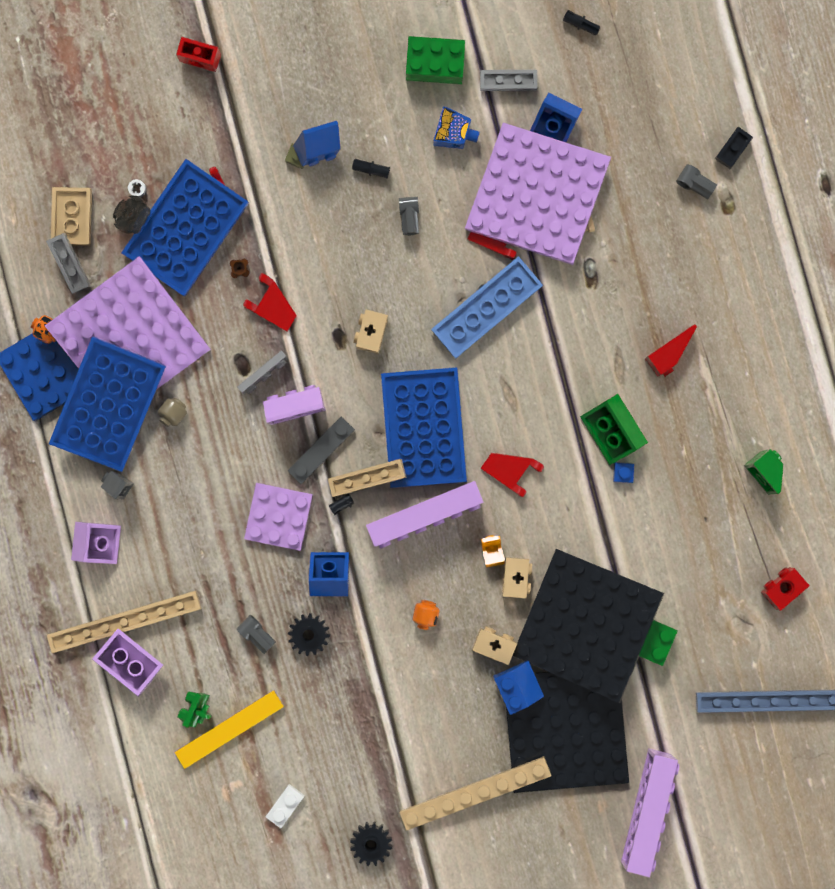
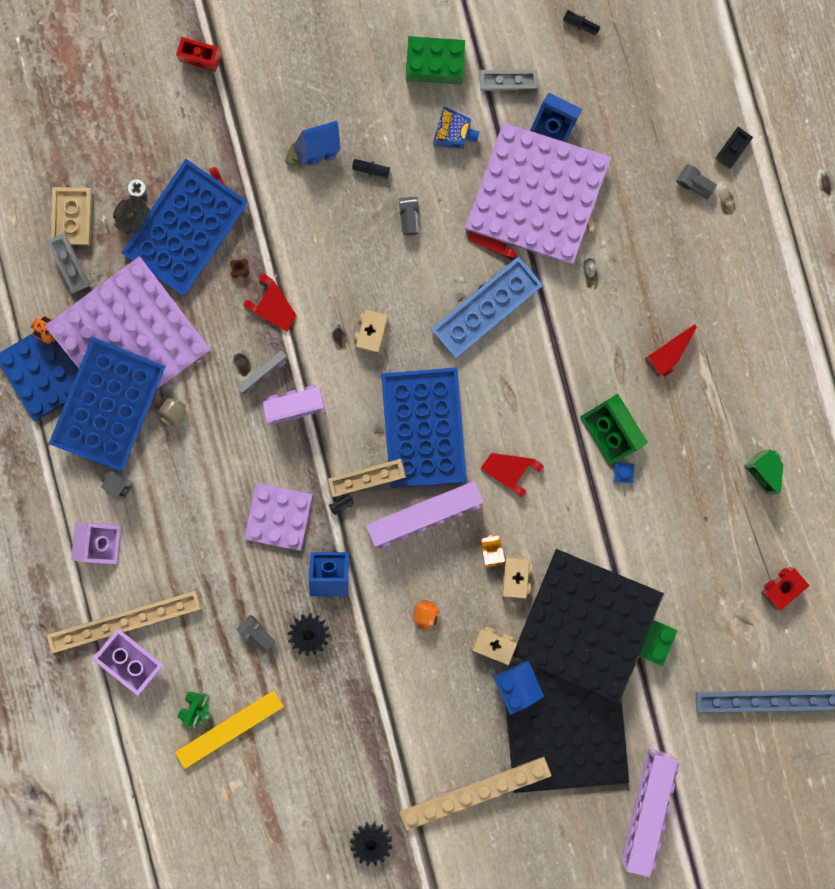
(285, 806): white plate -> none
(321, 450): dark grey plate -> none

